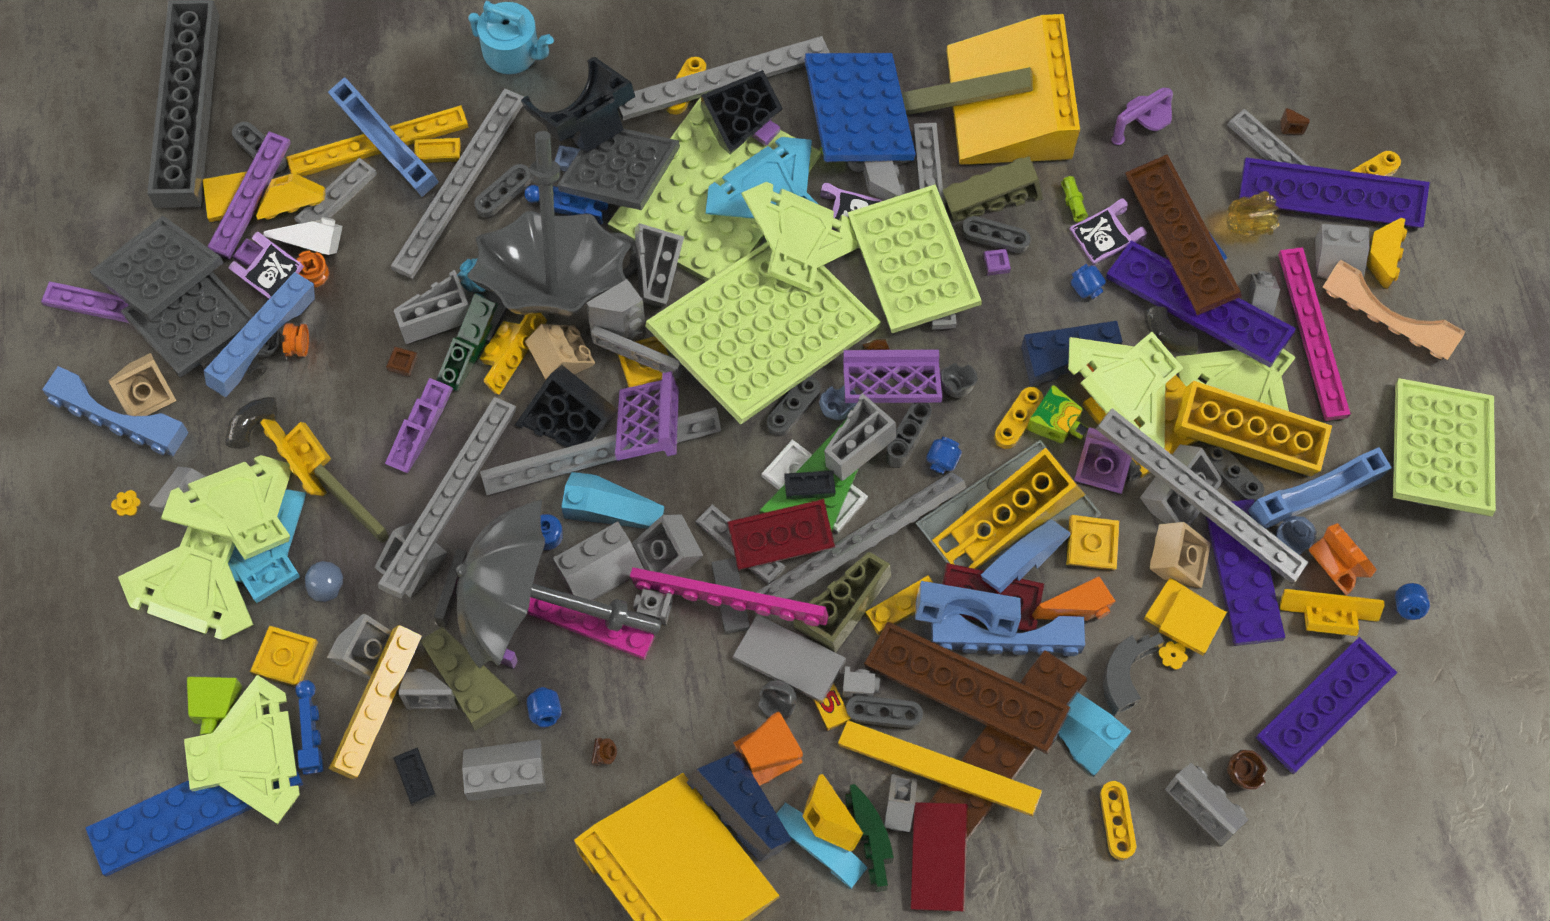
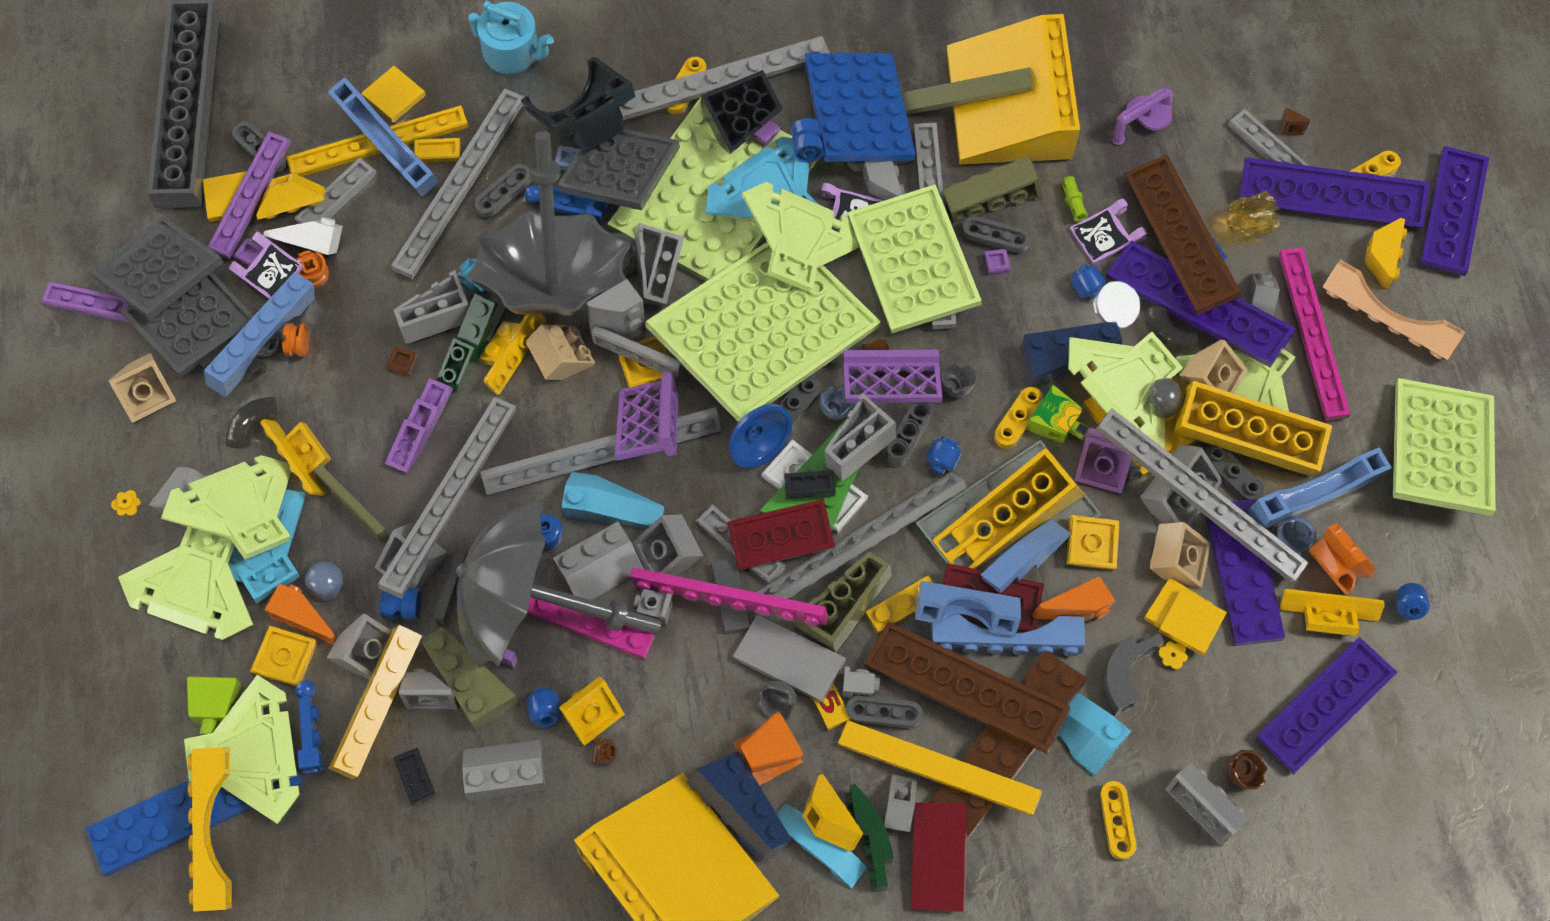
(156, 430): medium blue arch -> none
(210, 884): none -> yellow arch
(293, 609): none -> orange slope
(393, 94): none -> yellow tile
(407, 607): none -> blue wheel
(567, 410): black wedge -> none
(591, 710): none -> yellow tile
(760, 435): none -> blue dish
(807, 140): none -> blue wheel
(1117, 303): none -> clear tile
(1166, 396): none -> dark grey hair
(1215, 367): none -> tan slope
(1340, 243): light grey slope -> none
(1454, 211): none -> dark purple plate

